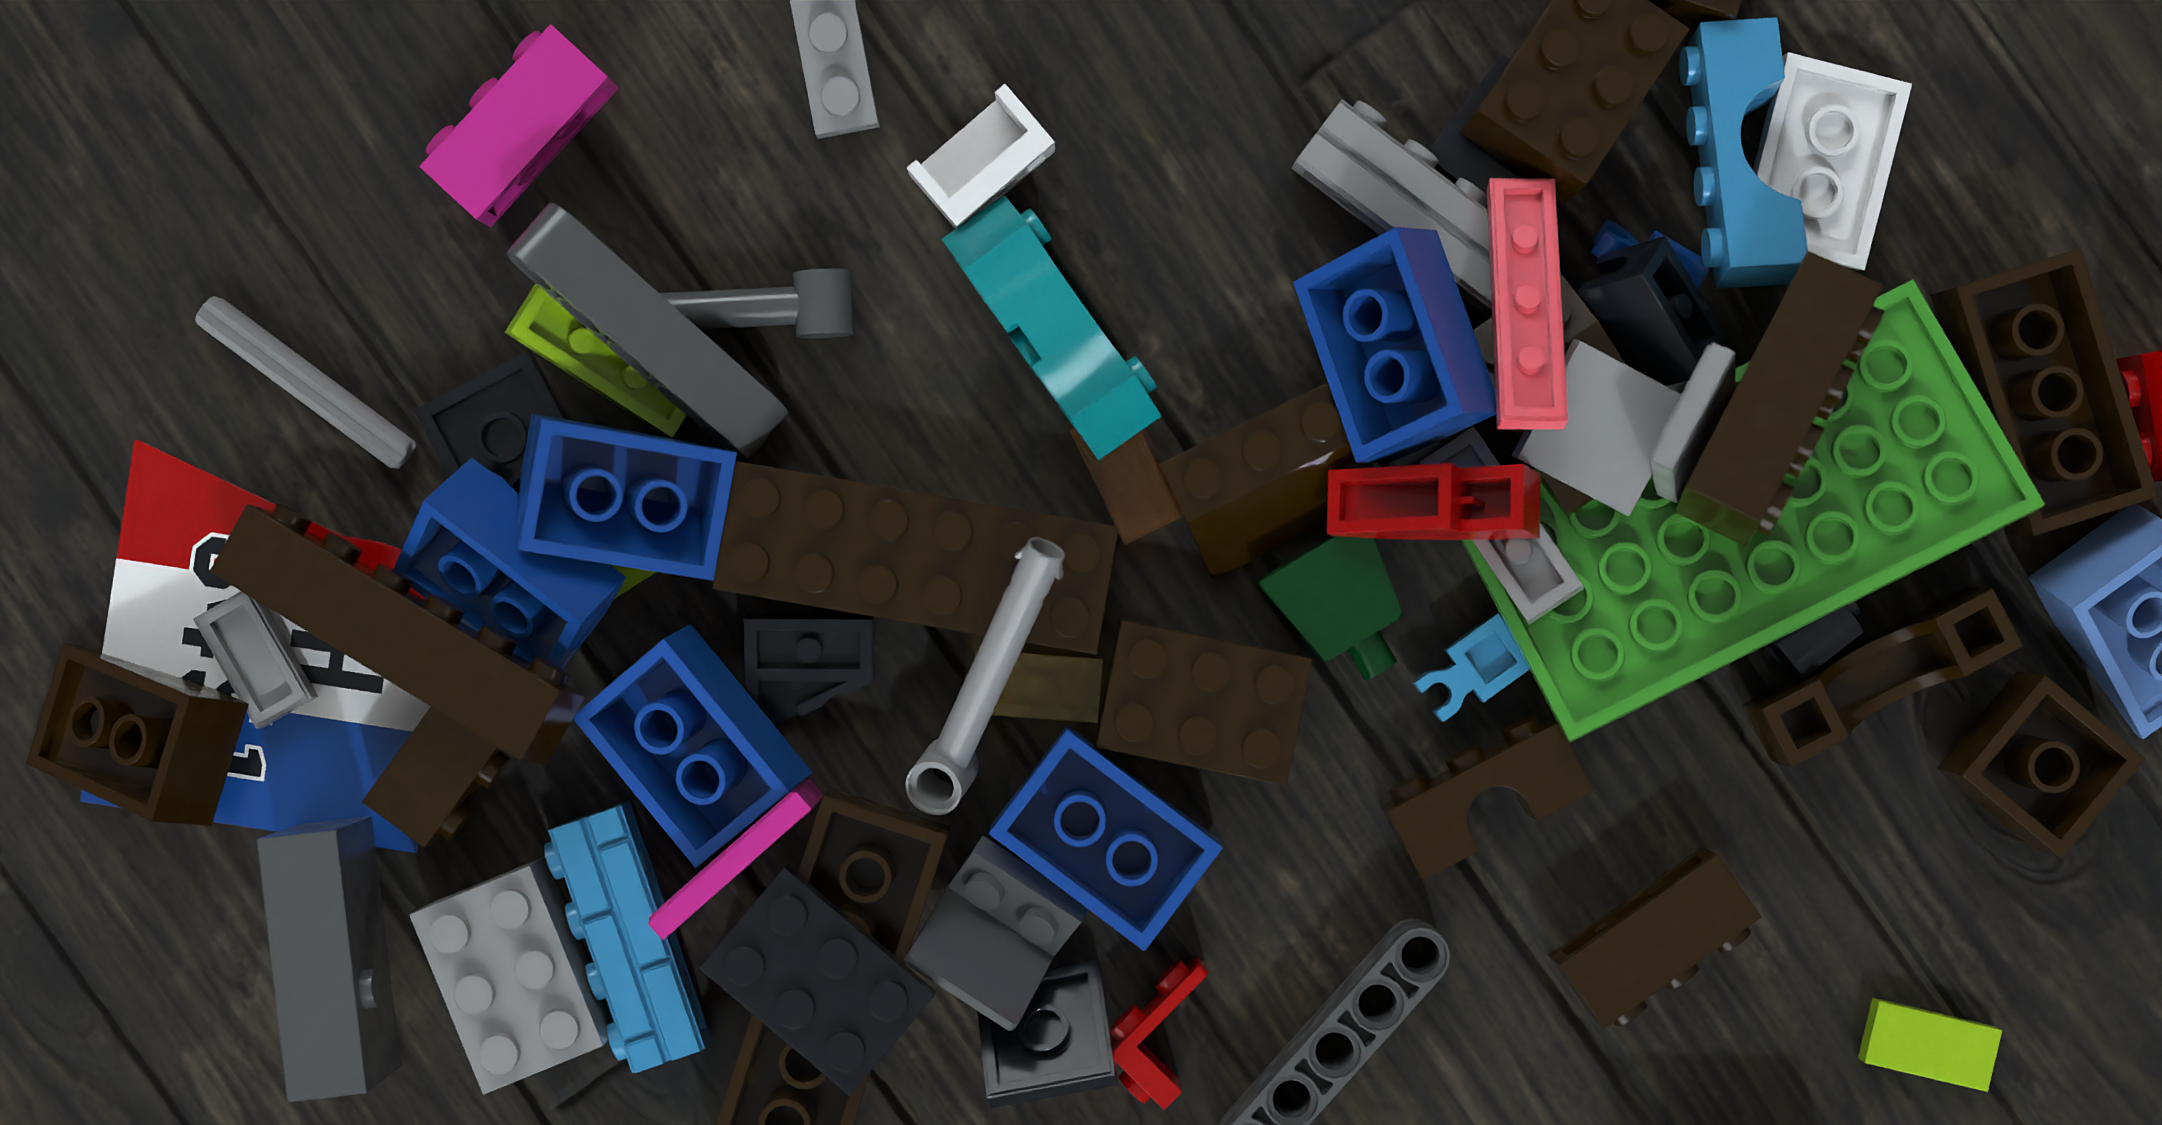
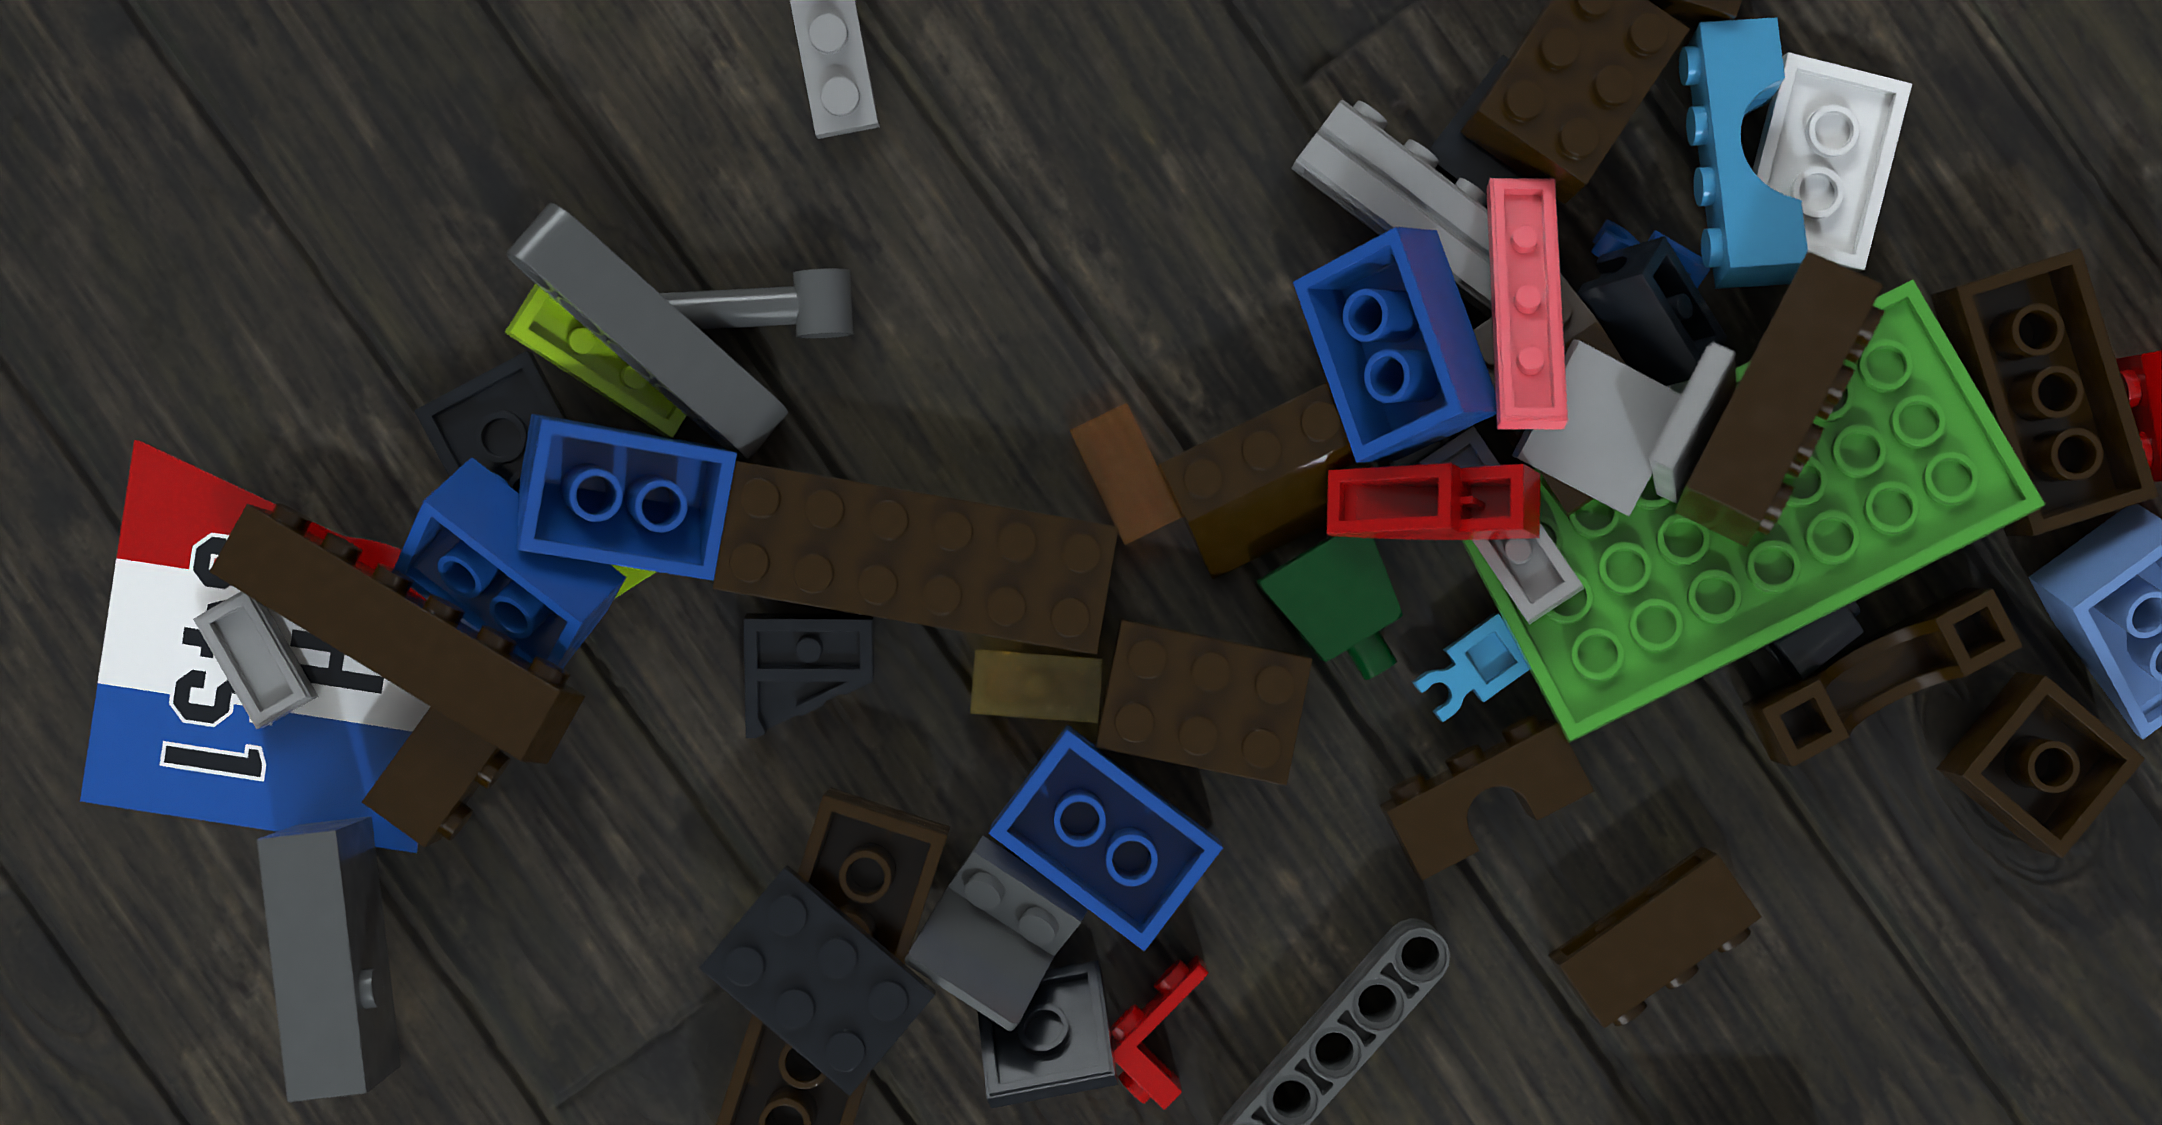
(137, 736): dark brown slope -> none
(305, 382): light grey axle -> none
(512, 975): light grey brick -> none
(517, 125): dark pink brick -> none
(632, 967): dark azure brick -> none
(691, 744): blue brick -> none
(734, 858): dark pink tile -> none
(983, 159): white panel -> none
(1009, 629): light grey piece -> none
(1055, 332): teal brick -> none
(1930, 1044): lime tile -> none

